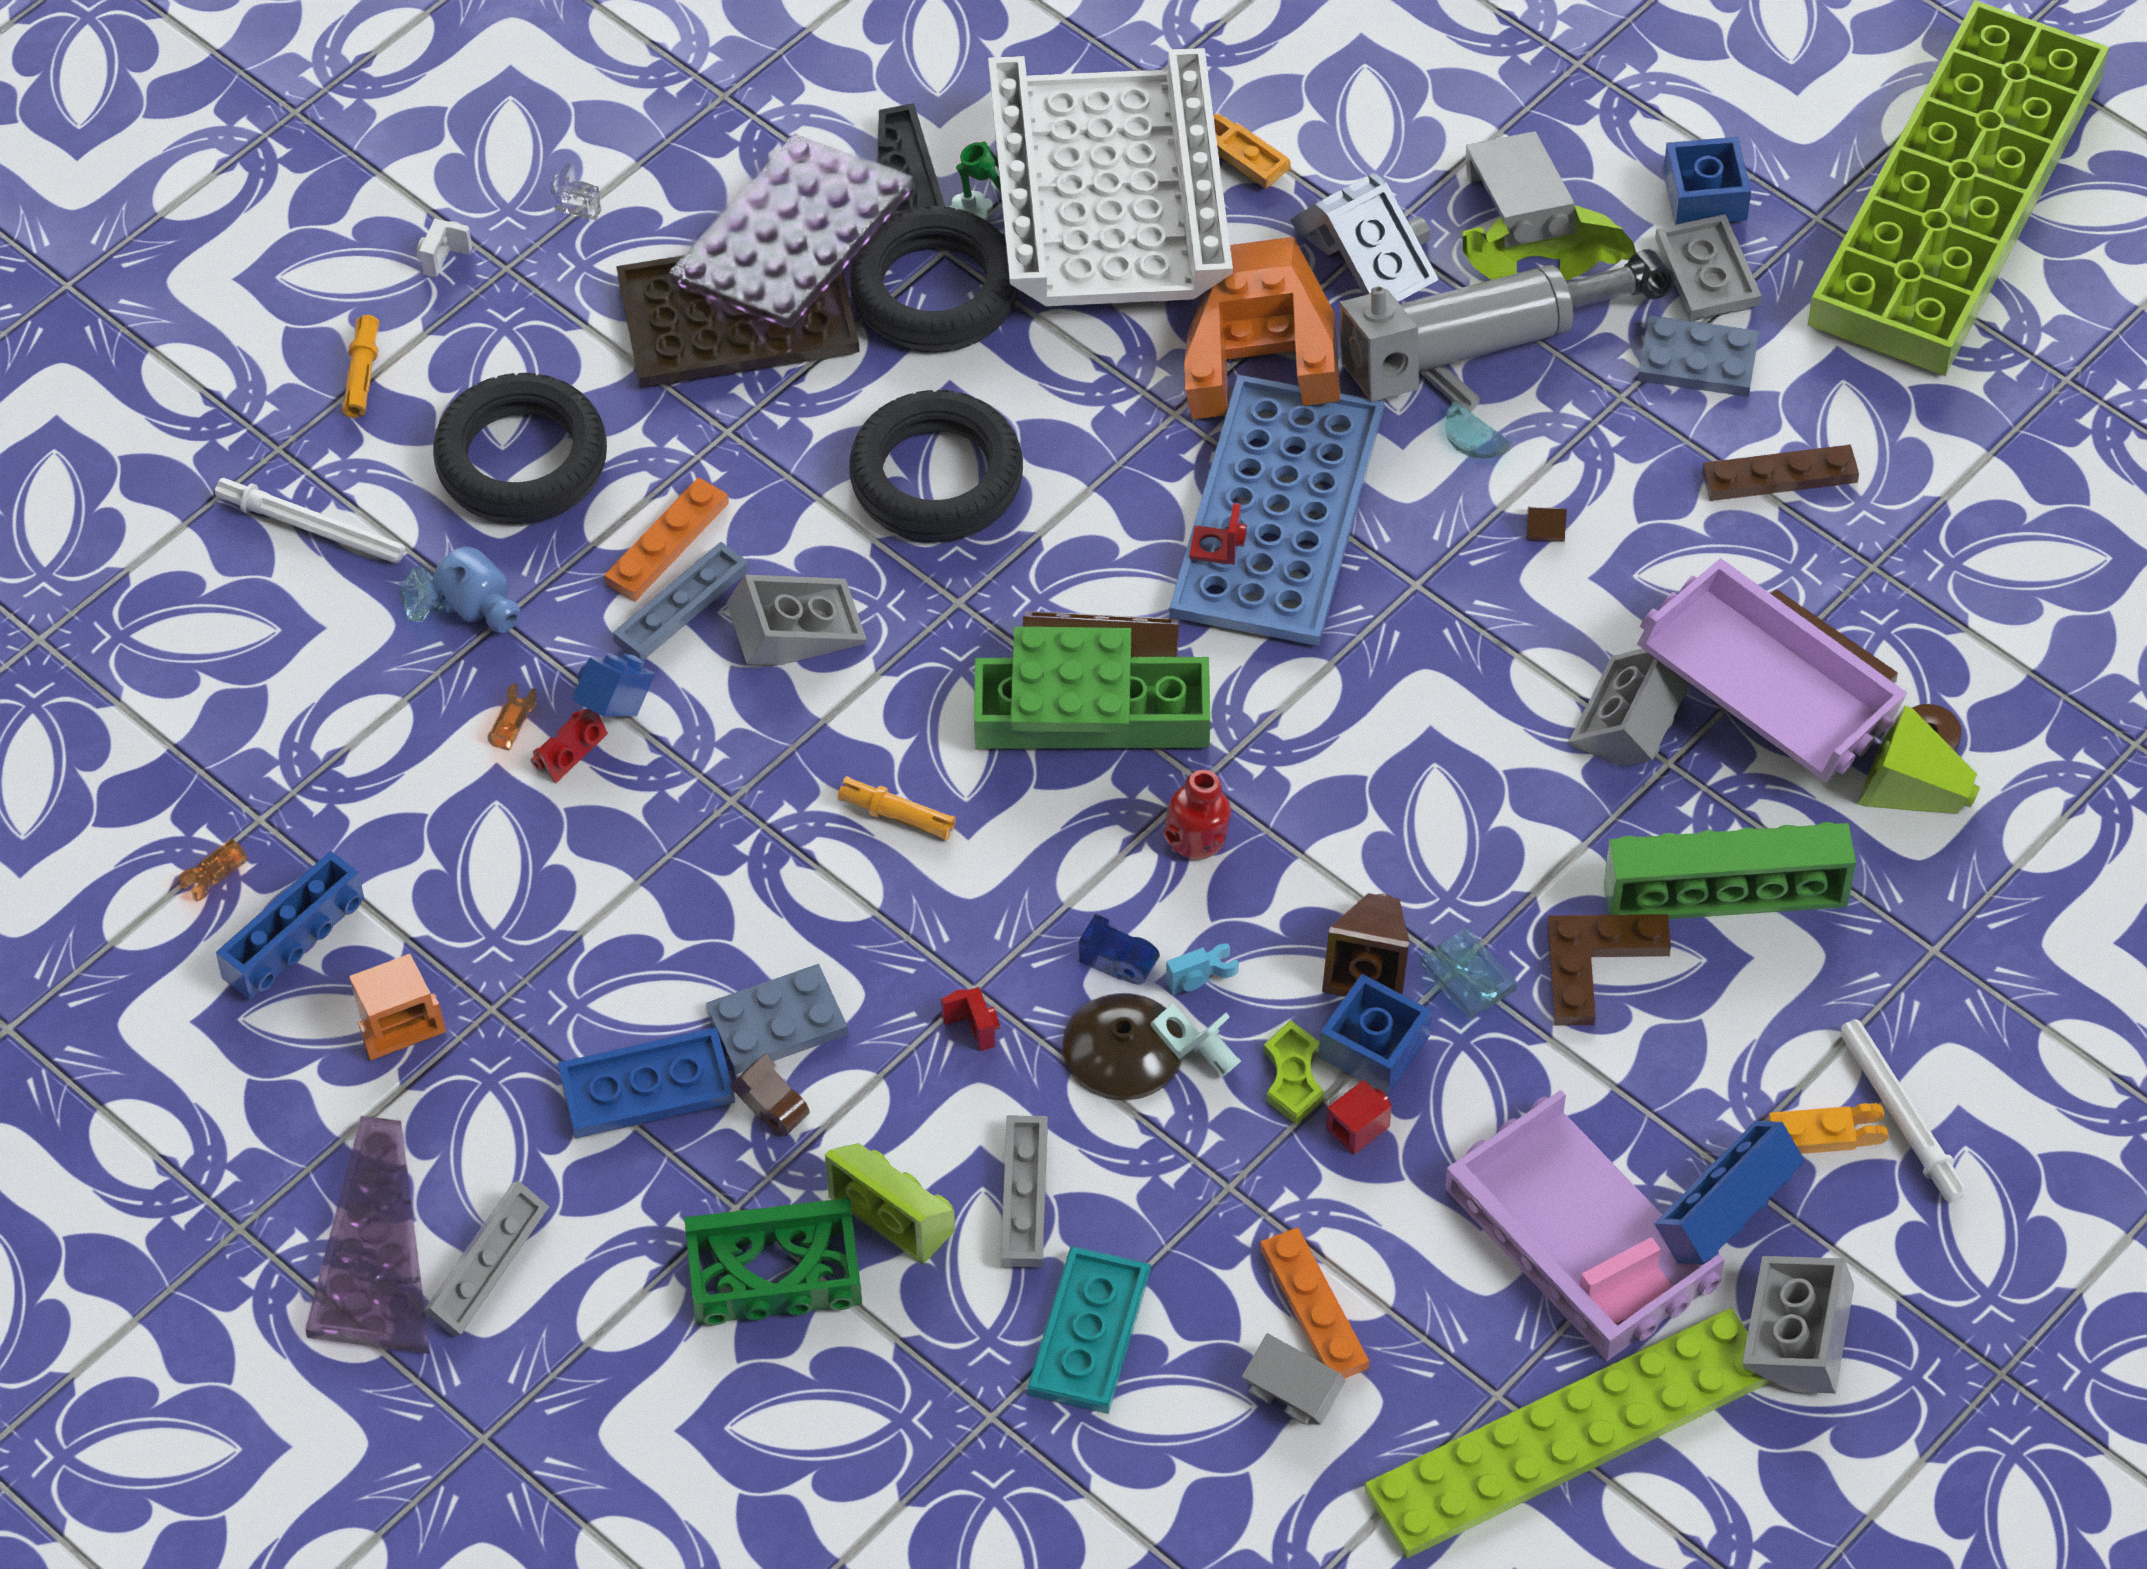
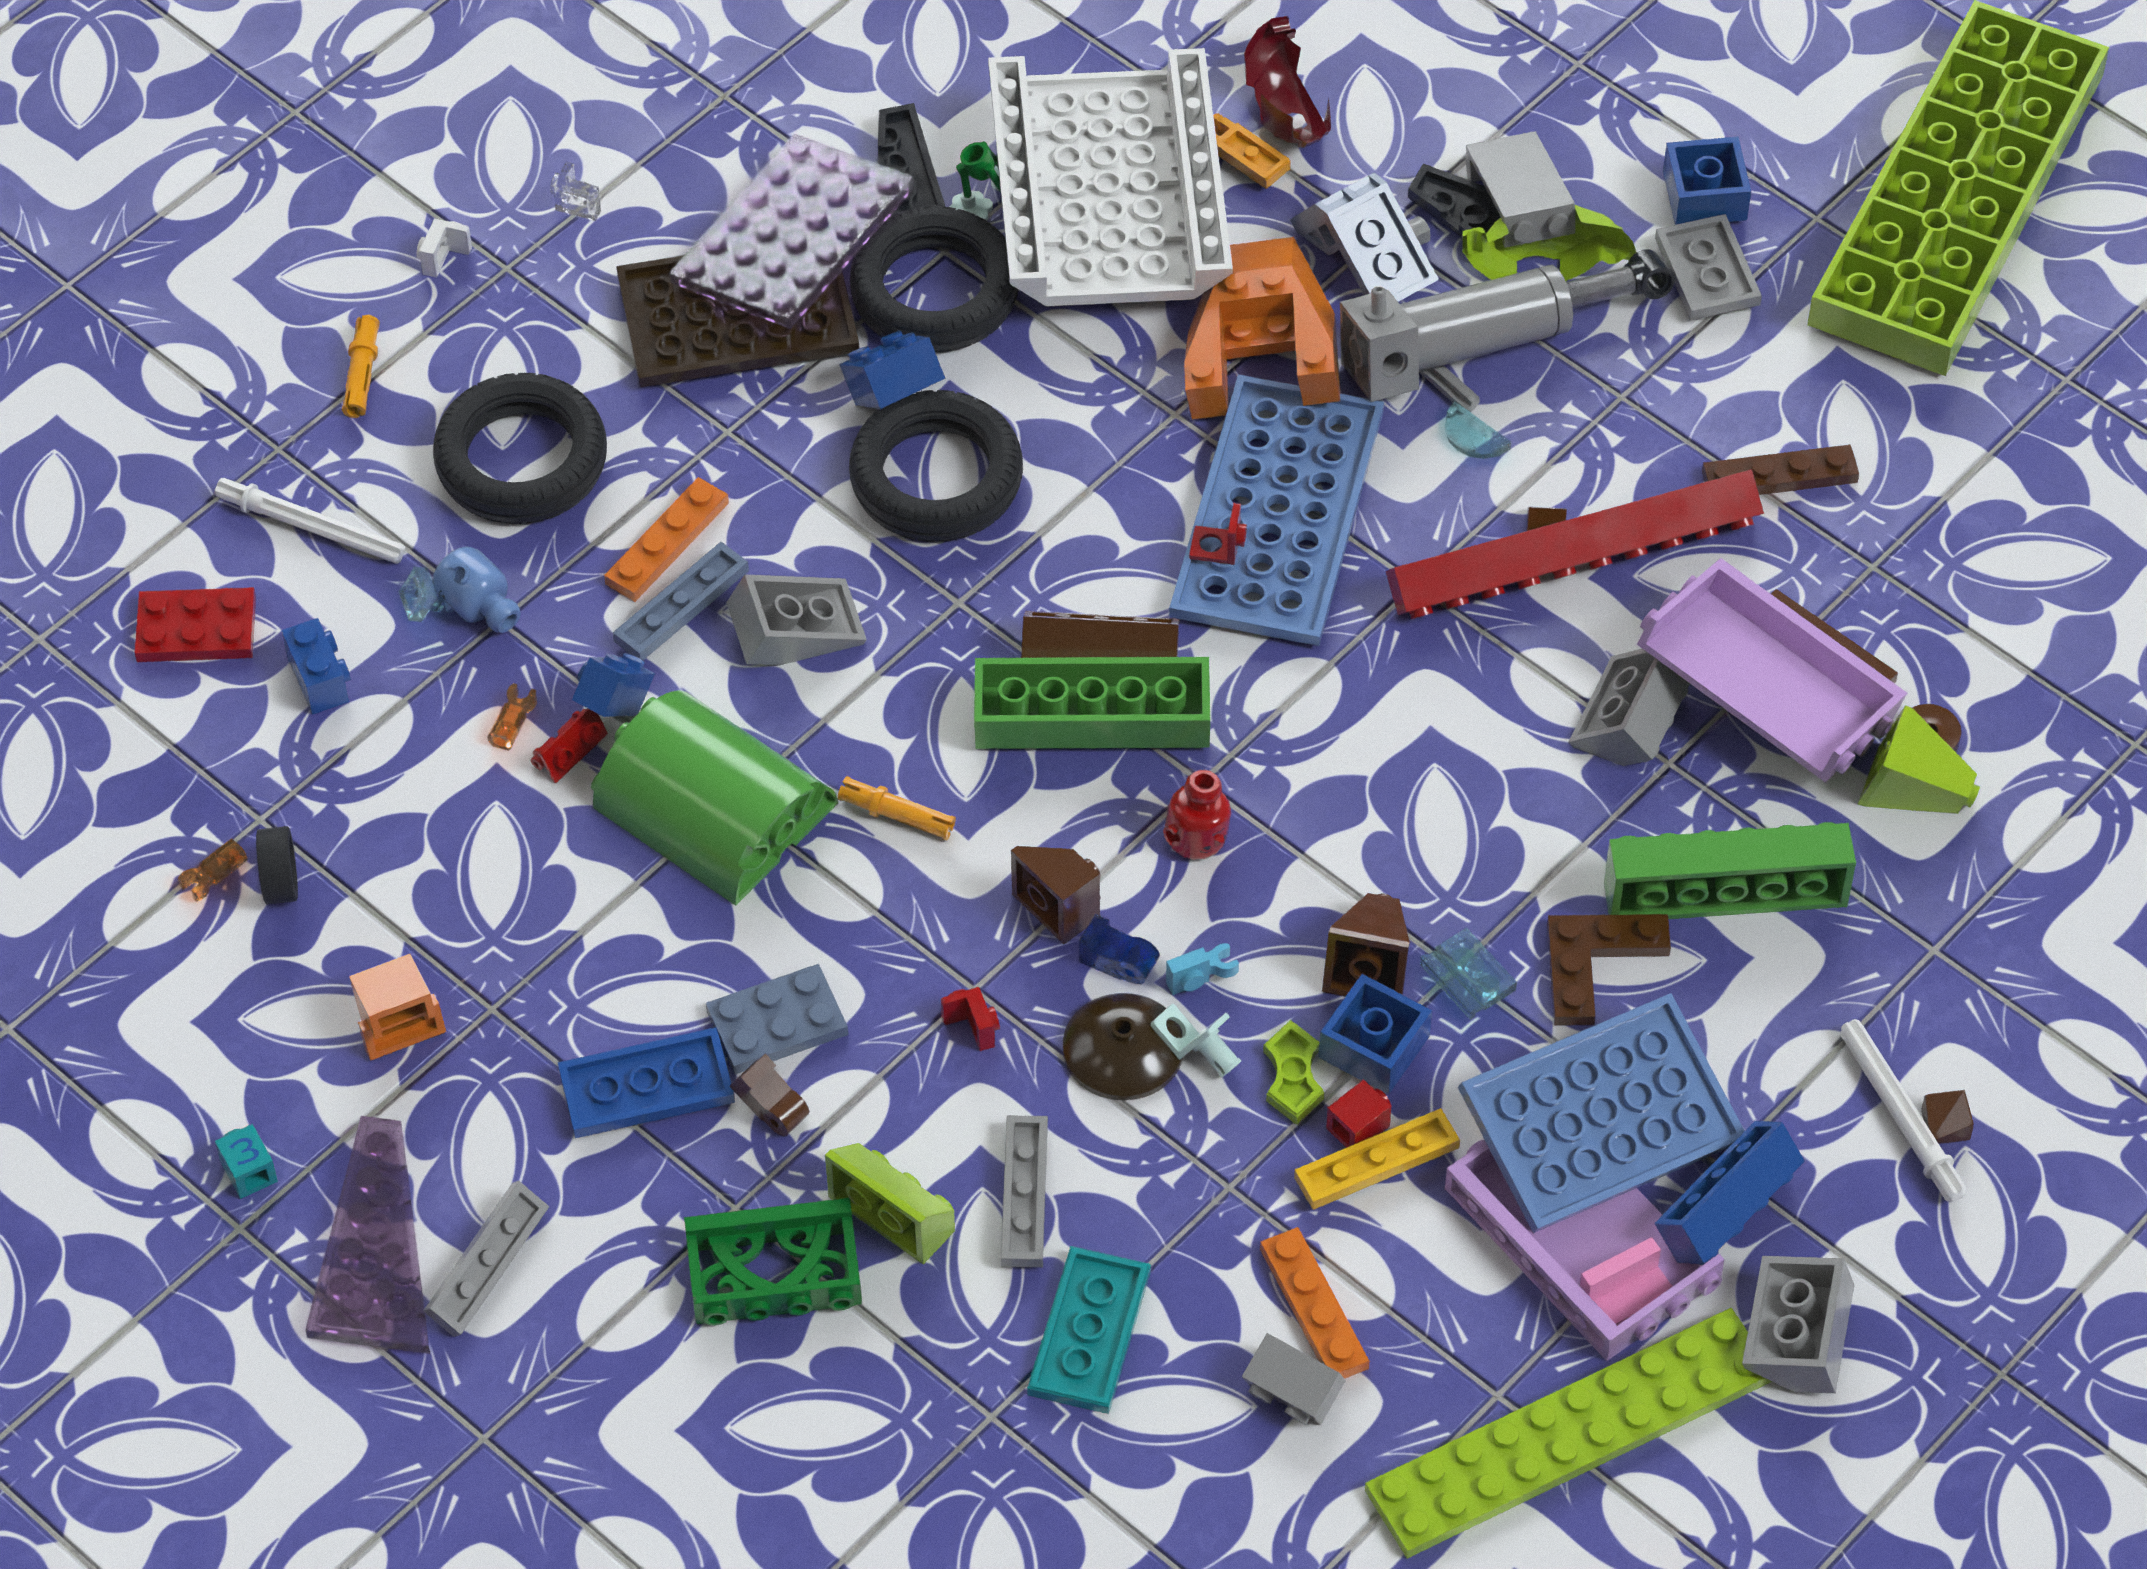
(195, 624): none -> red plate
(246, 1160): none -> teal brick
(276, 865): none -> black tyre
(290, 925): blue brick -> none
(316, 666): none -> blue brick
(707, 793): none -> bright green cylinder
(891, 370): none -> blue brick
(1056, 888): none -> reddish brown slope
(1071, 679): bright green plate -> none
(1272, 70): none -> dark red animal
(1377, 1158): none -> yellow plate
(1453, 200): none -> black wing
(1575, 542): none -> red brick
(1601, 1112): none -> medium blue plate
(1698, 355): sand blue plate -> none
(1833, 1127): light orange hinge -> none
(1948, 1116): none -> reddish brown slope

